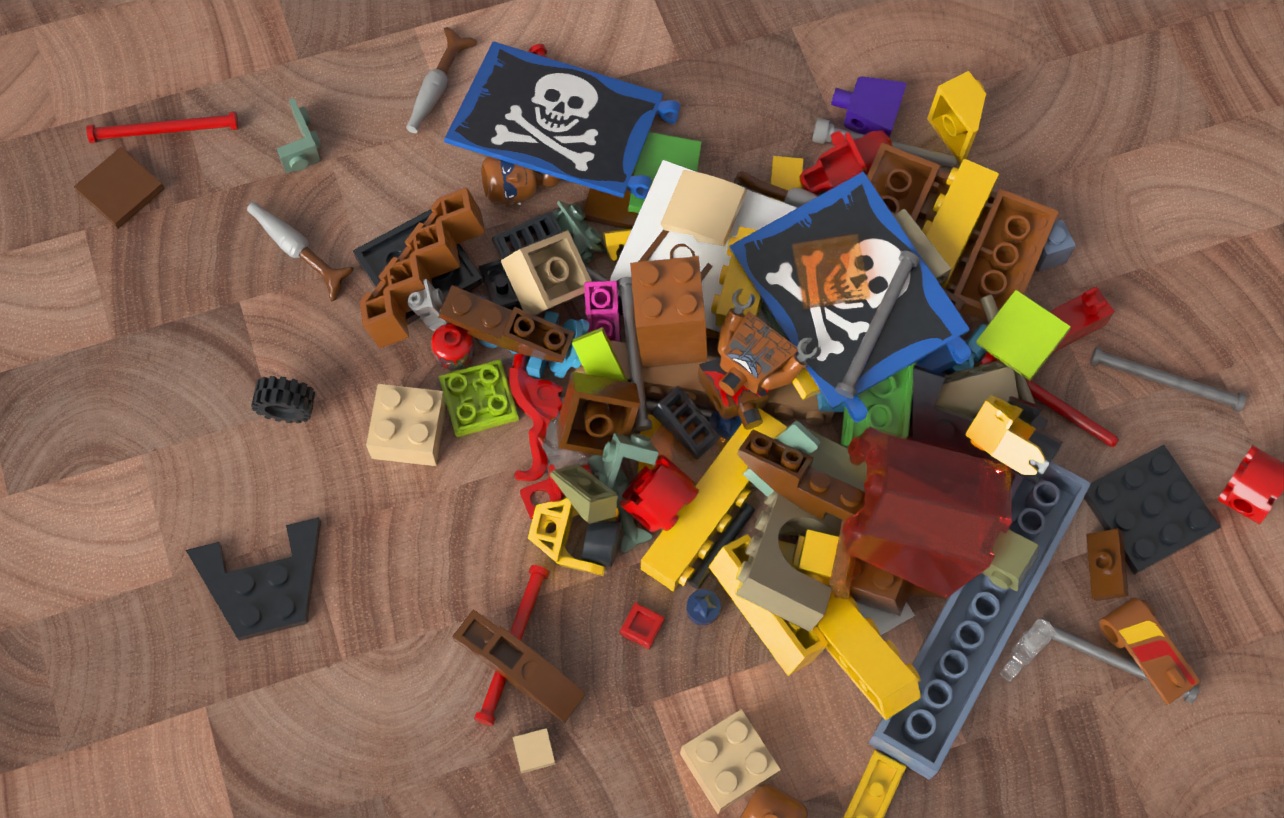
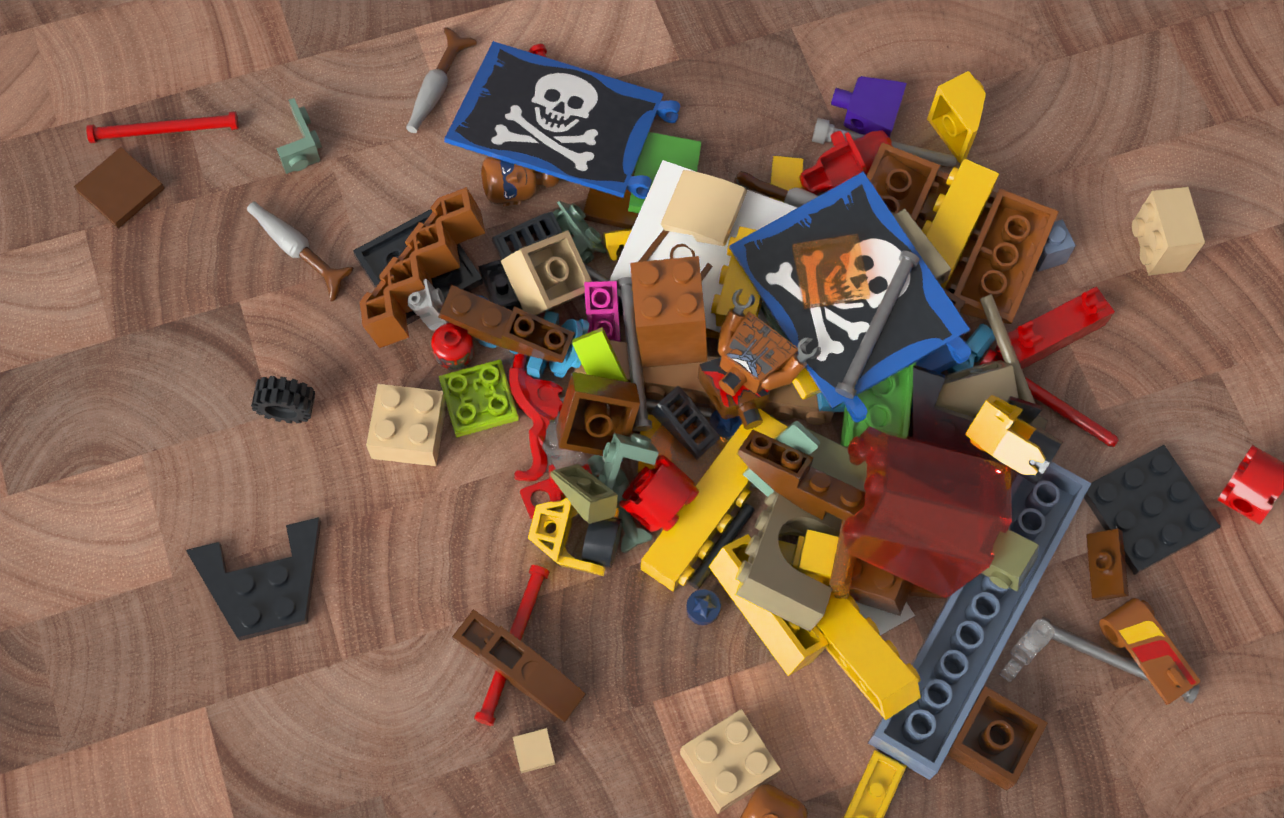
(642, 625): red tile -> none
(997, 739): none -> reddish brown brick
(1023, 335): lime tile -> none
(1168, 231): none -> tan brick
(1168, 379): flat silver bar -> none

